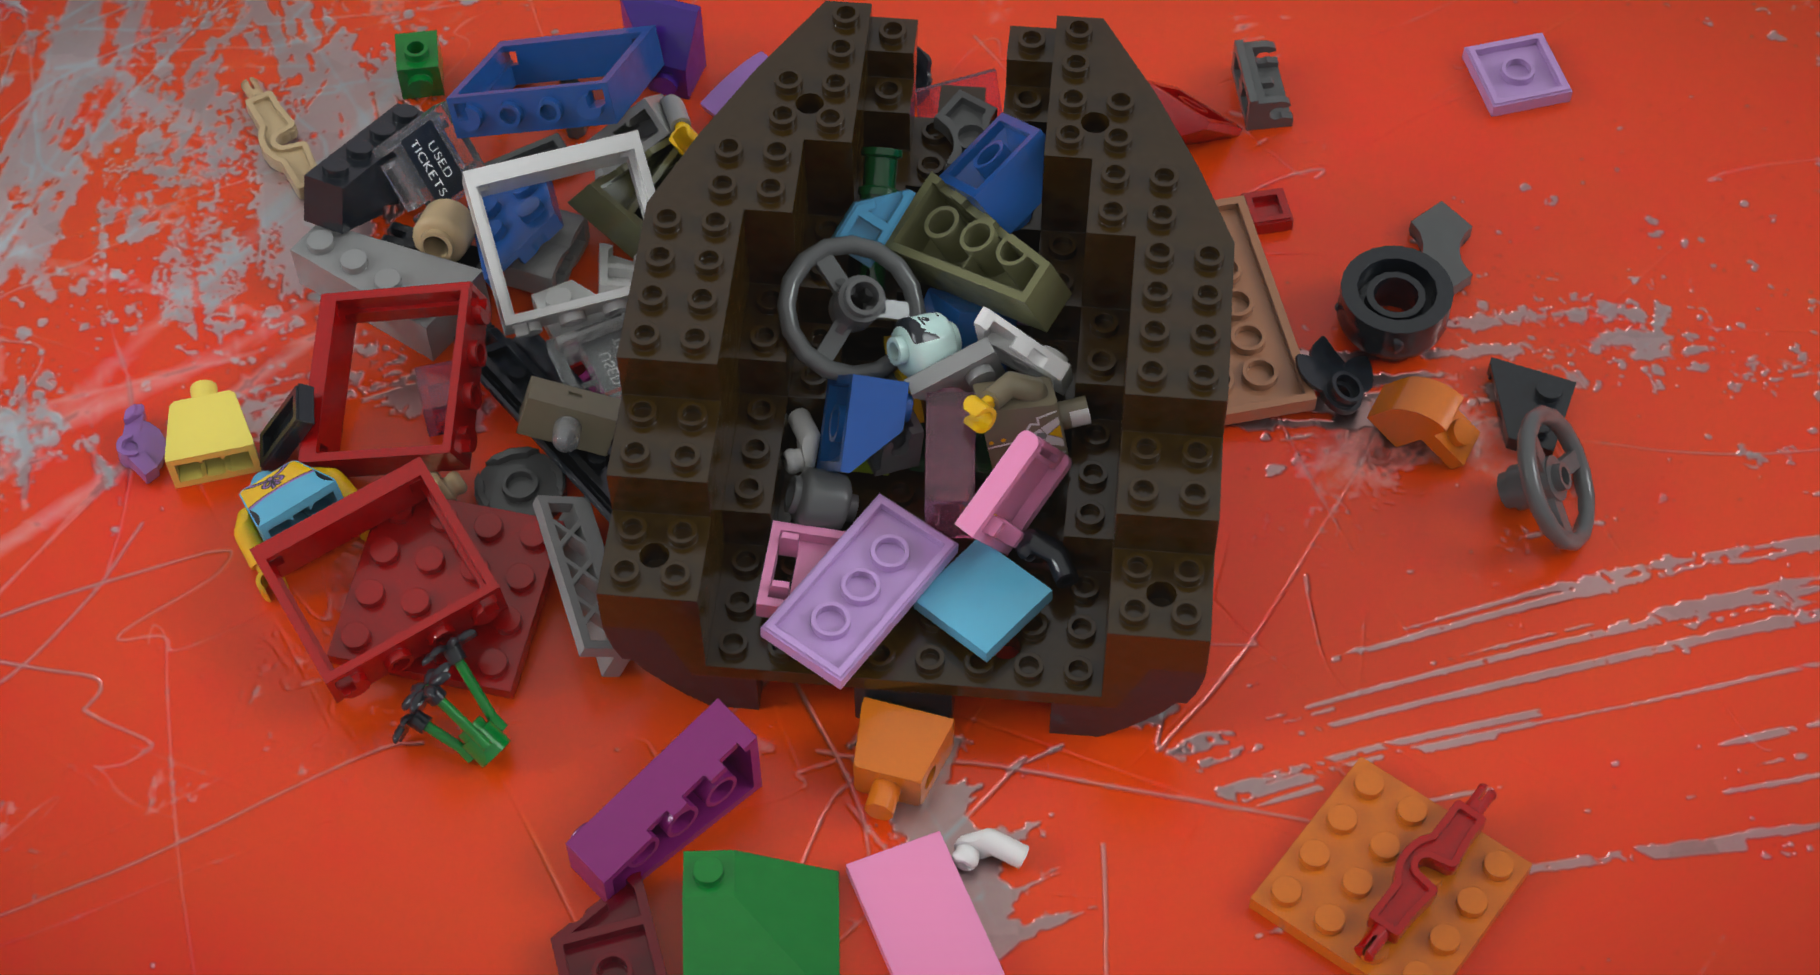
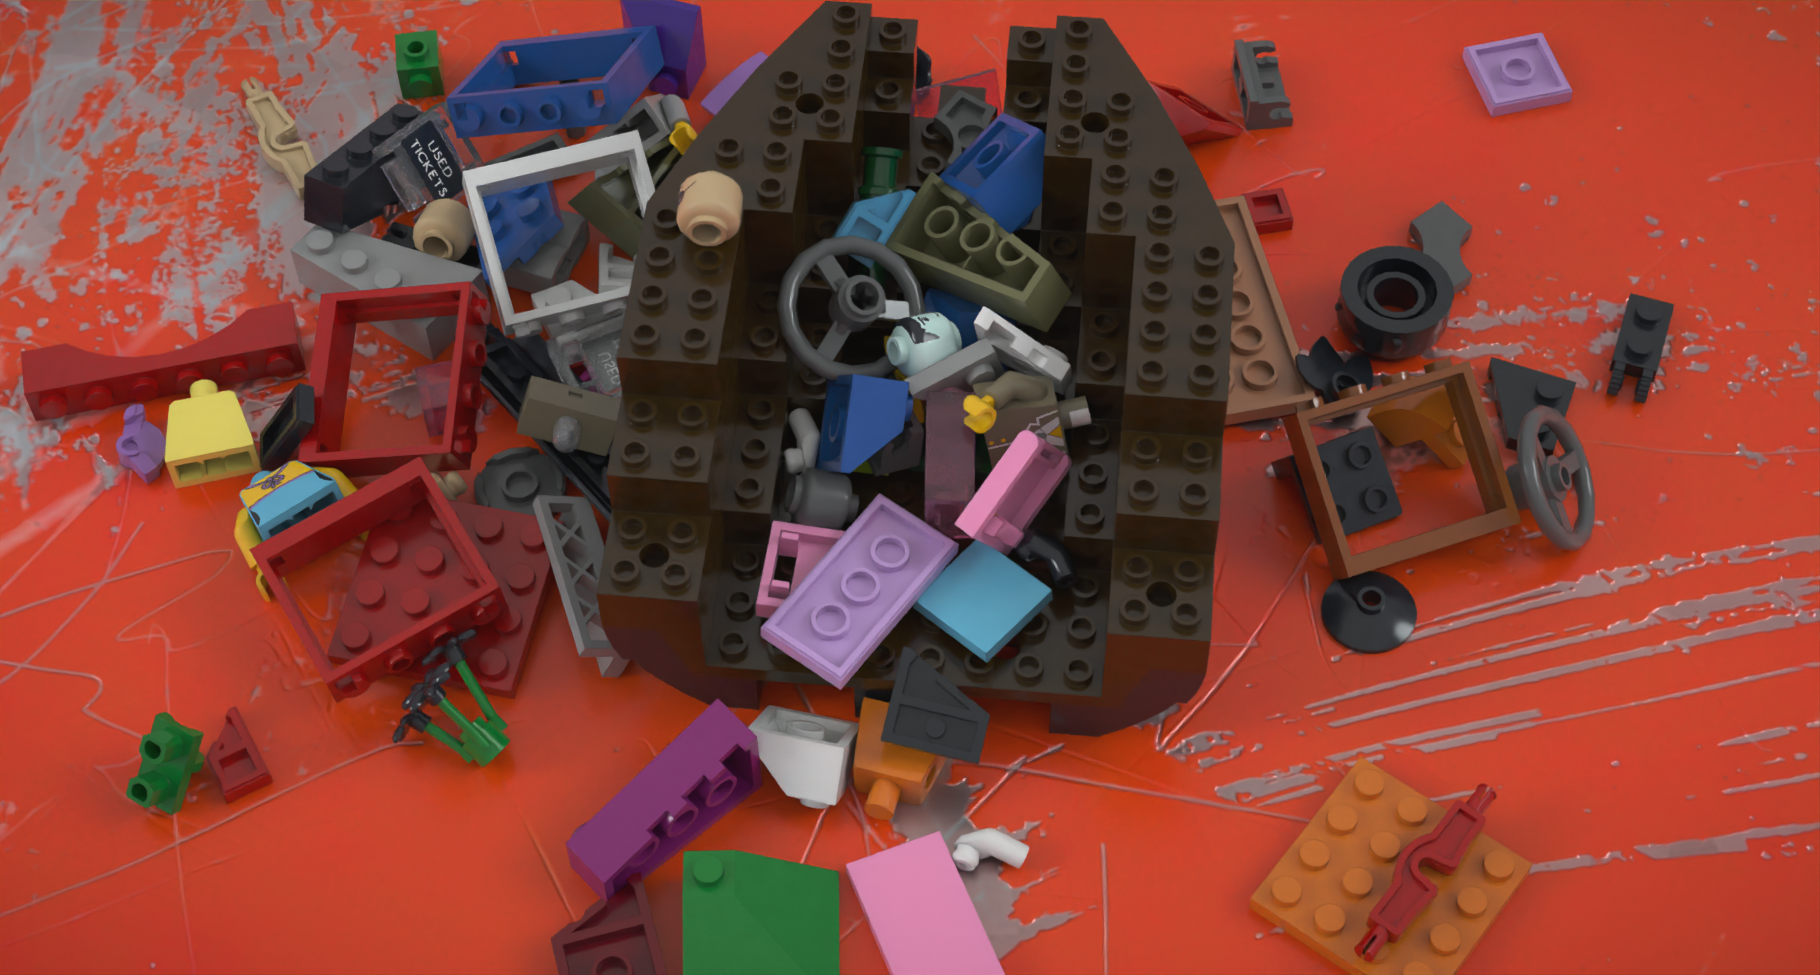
(73, 381): none -> red arch
(168, 760): none -> green hips
(236, 760): none -> red tile
(709, 208): none -> tan head
(807, 753): none -> white slope
(933, 714): none -> black wing
(1355, 478): none -> black bracket
(1364, 626): none -> black dish
(1478, 442): none -> dark orange window
(1640, 344): none -> black hinge

